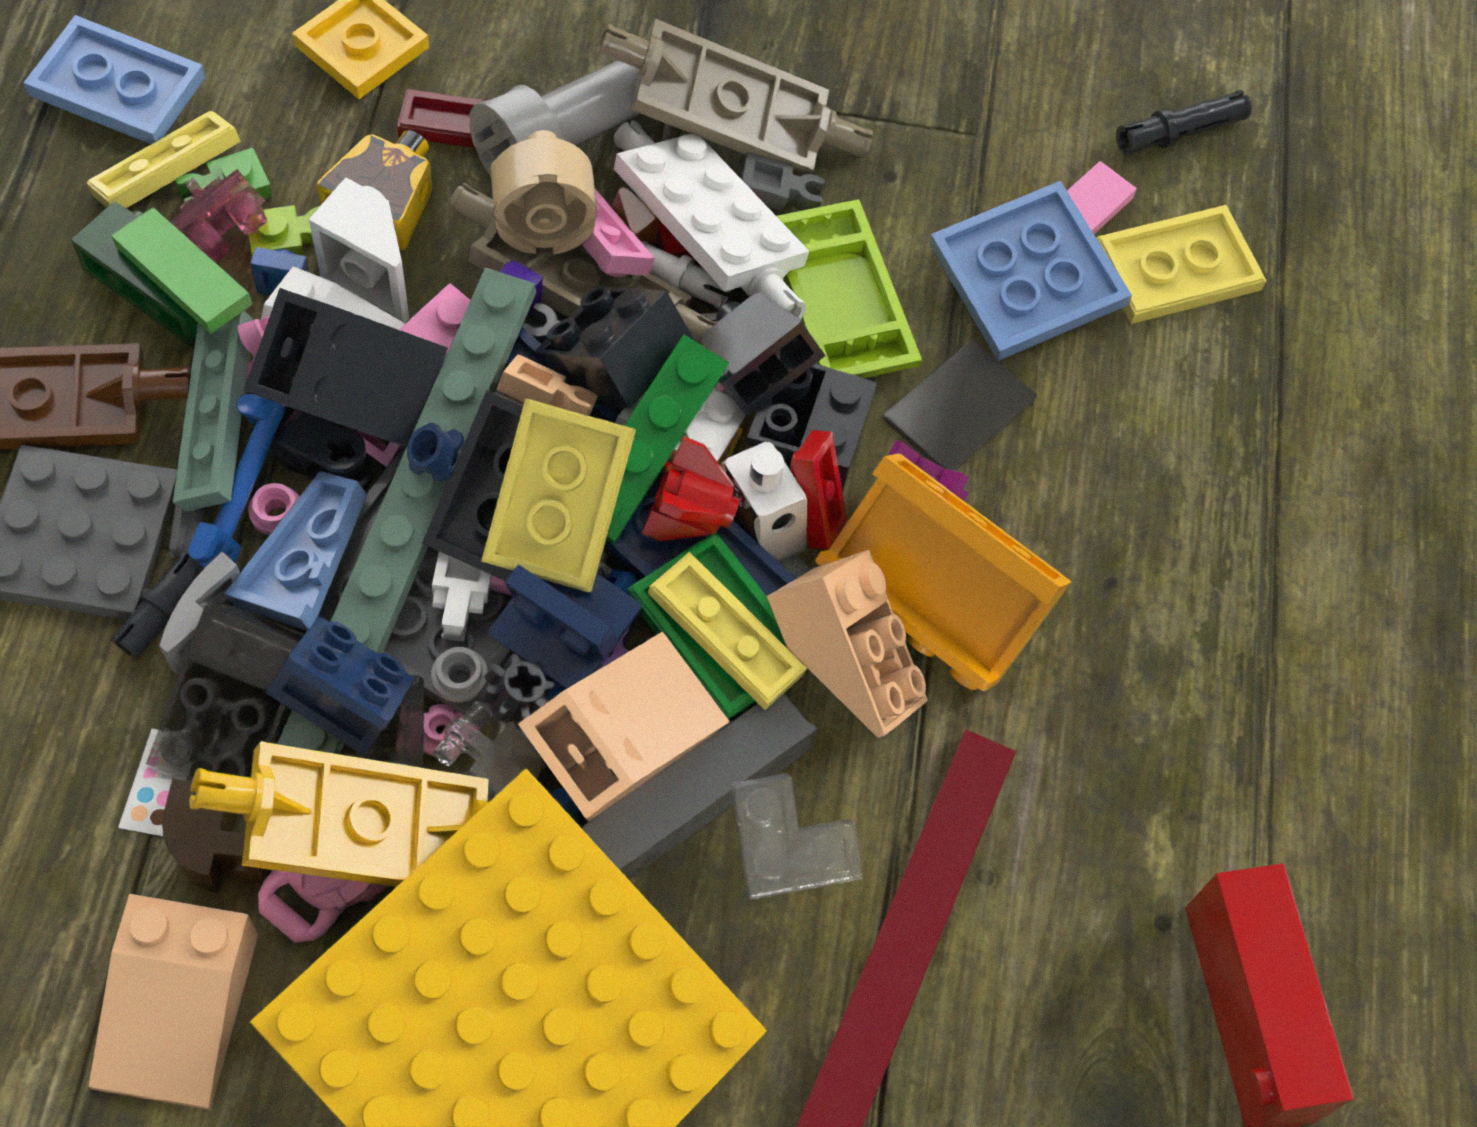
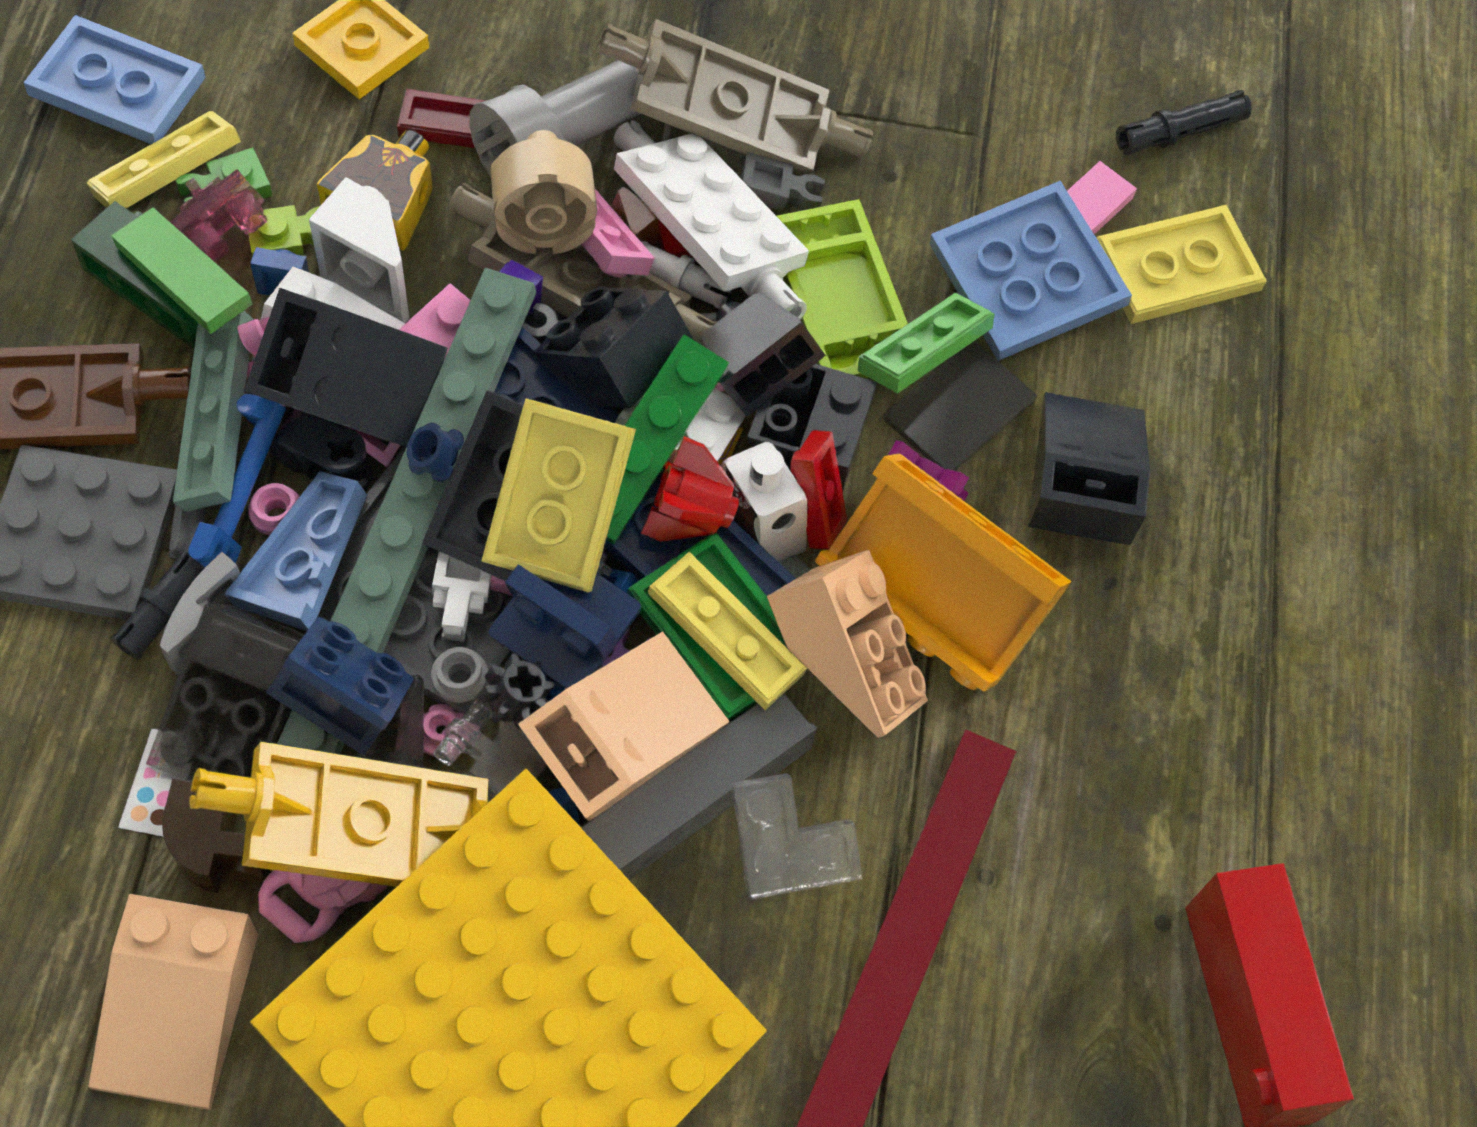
(538, 383): light nougat plate -> none
(925, 342): none -> bright green tile
(1090, 470): none -> black slope

